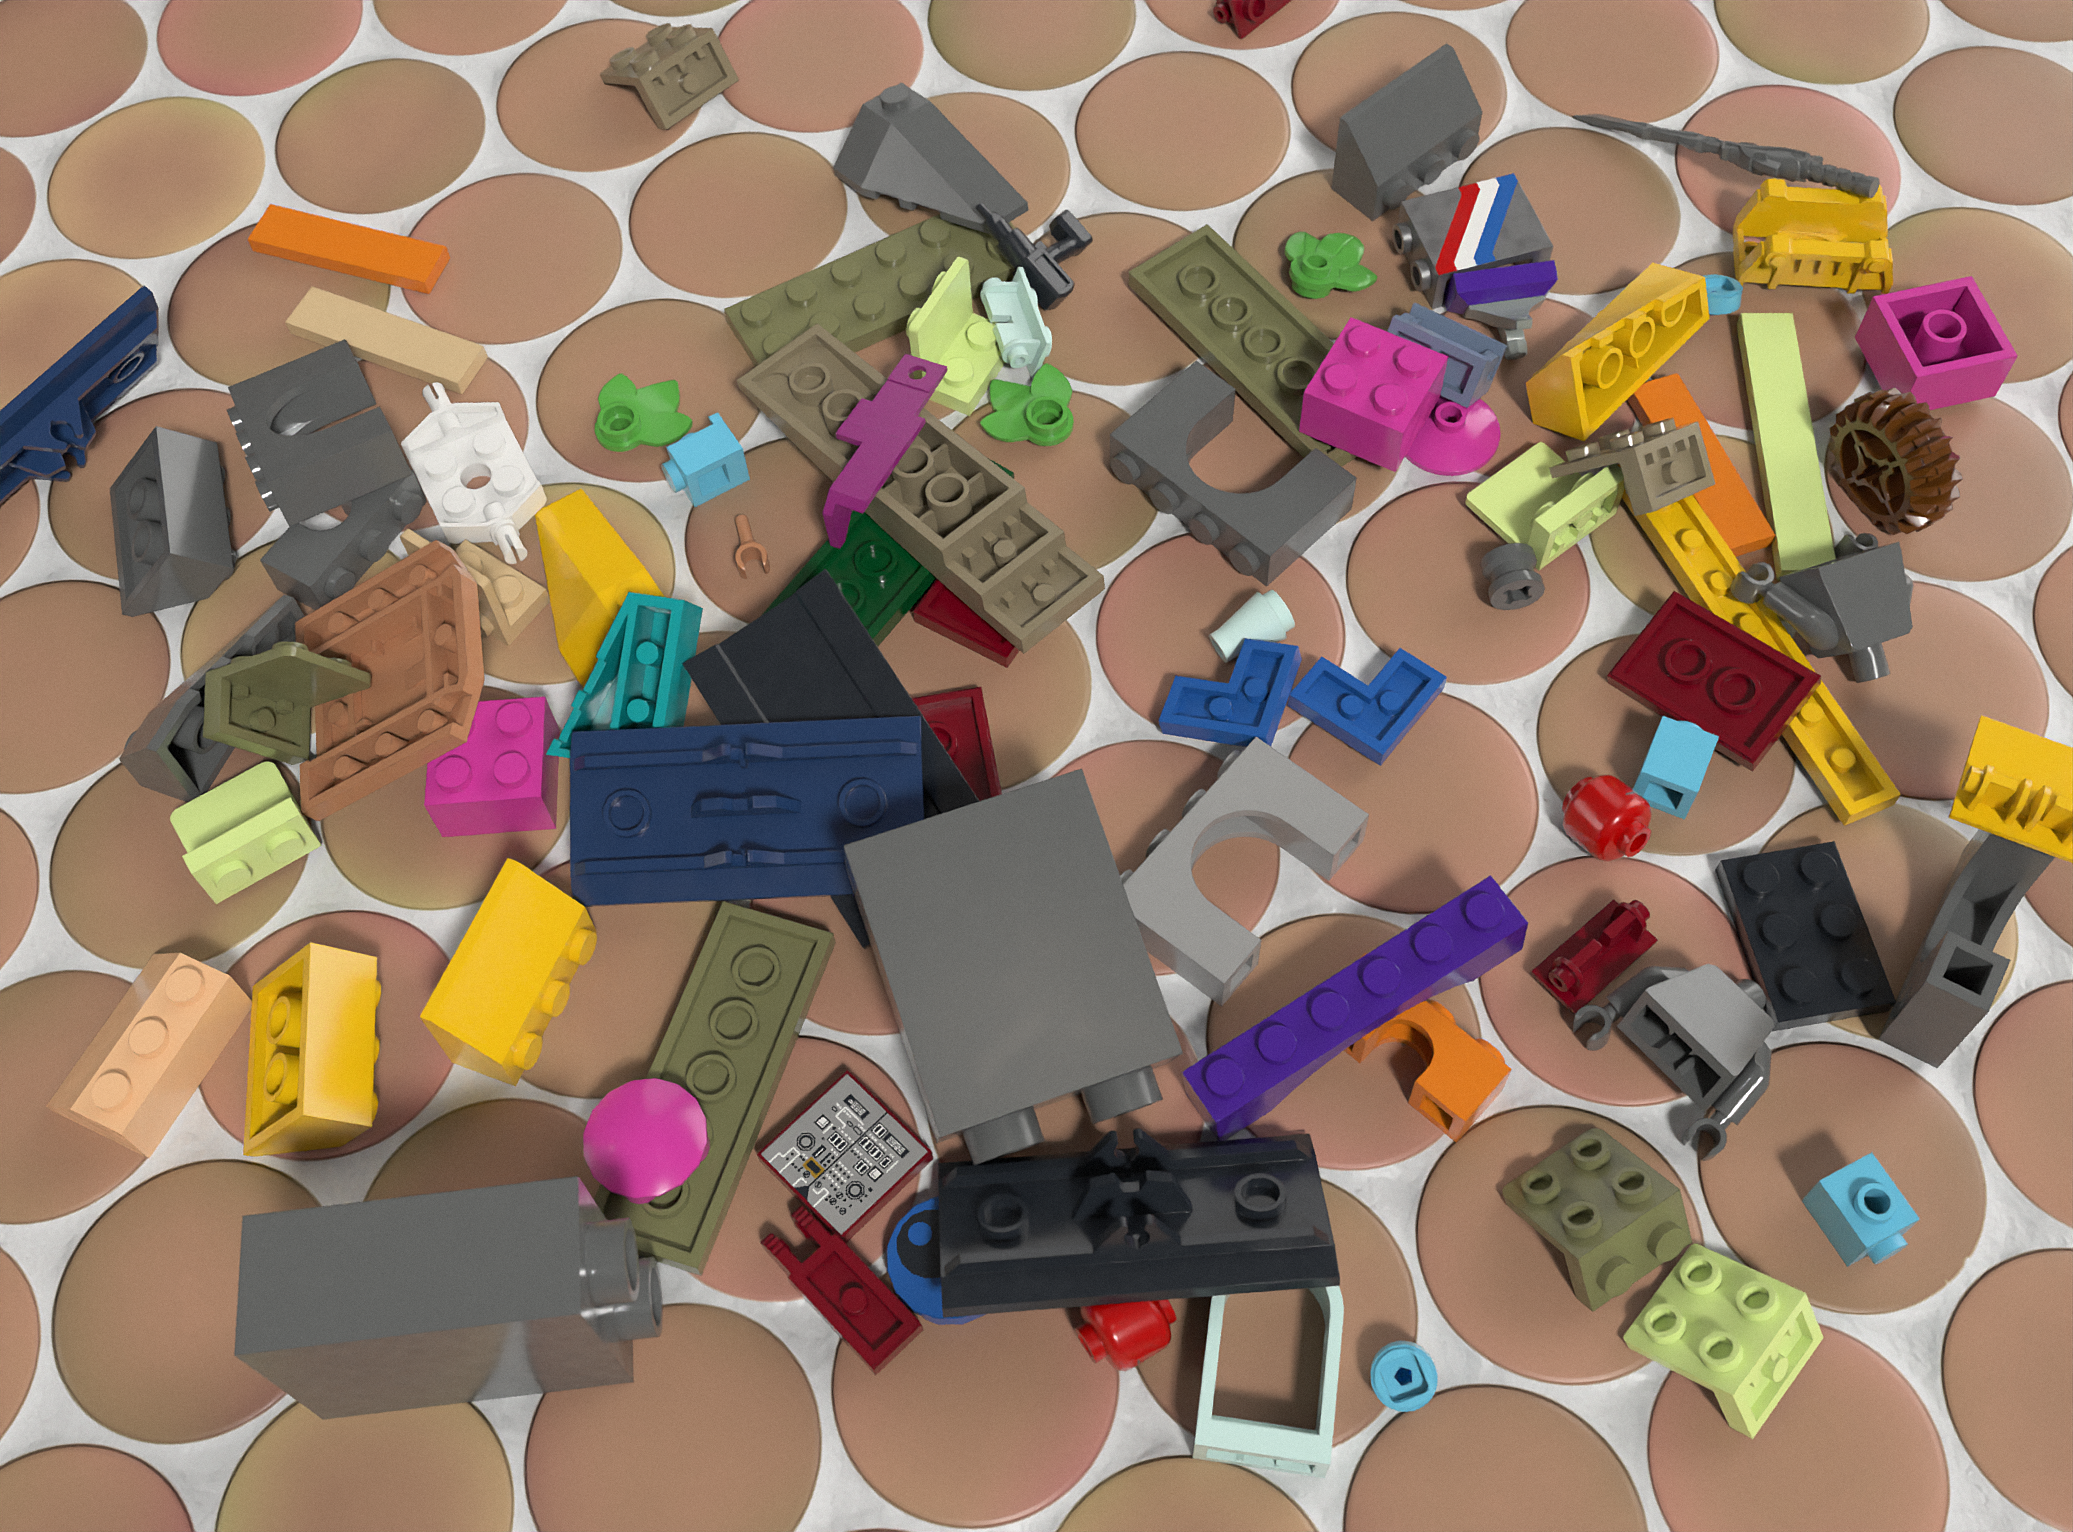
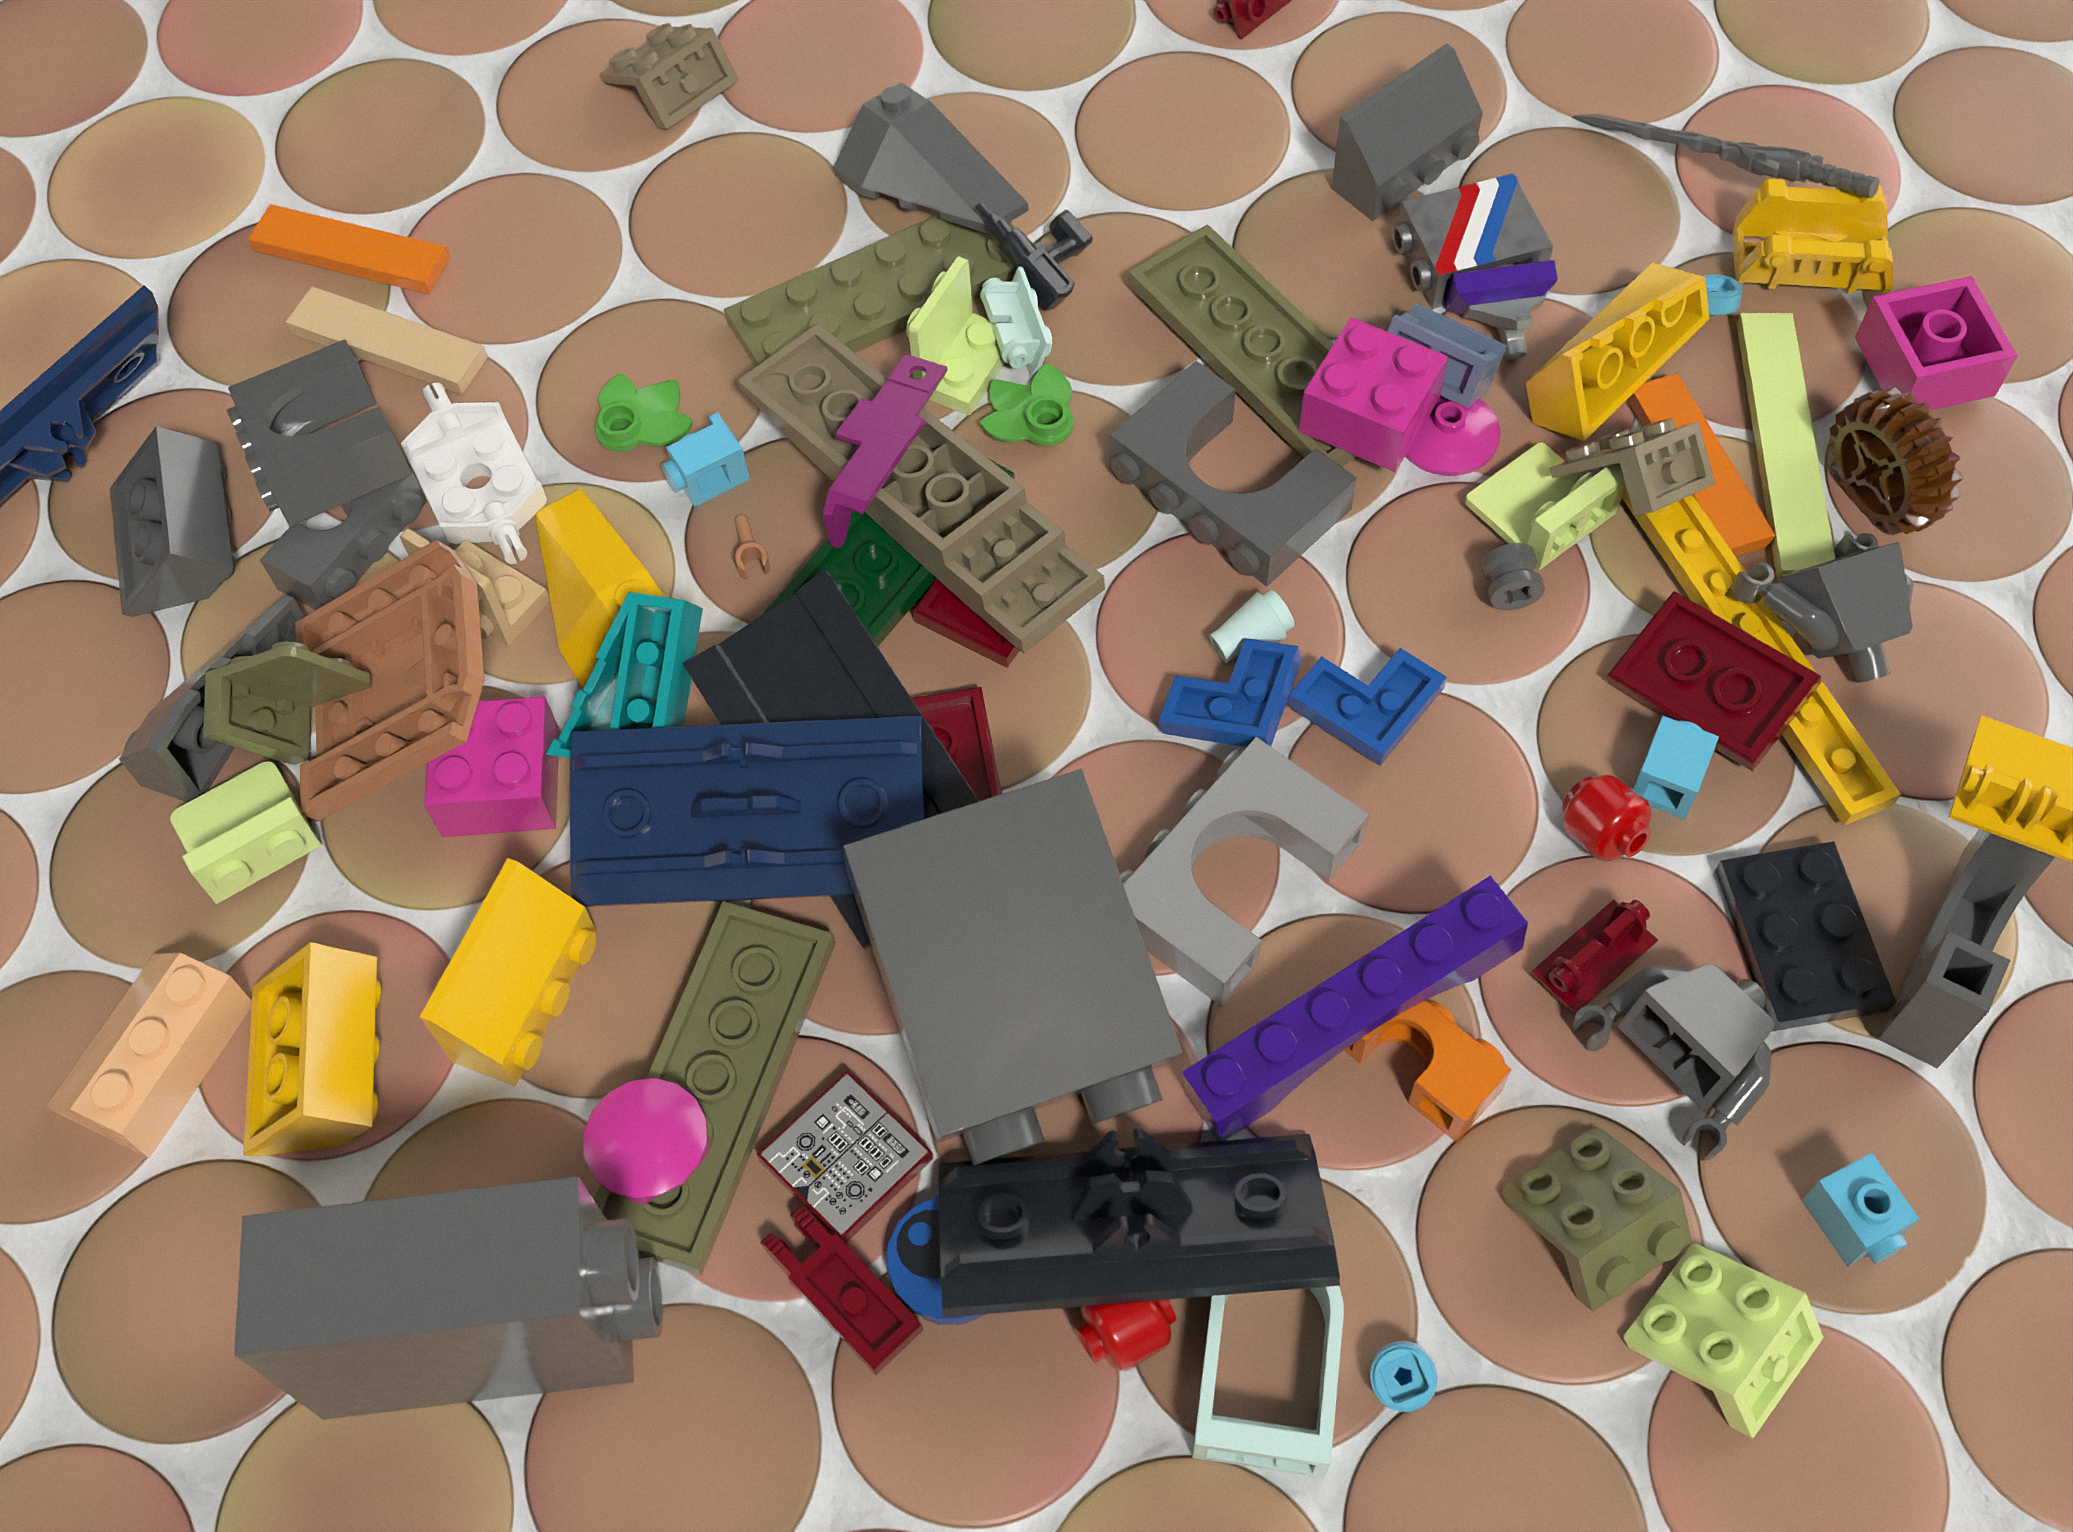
(1326, 264): bright green plate -> none

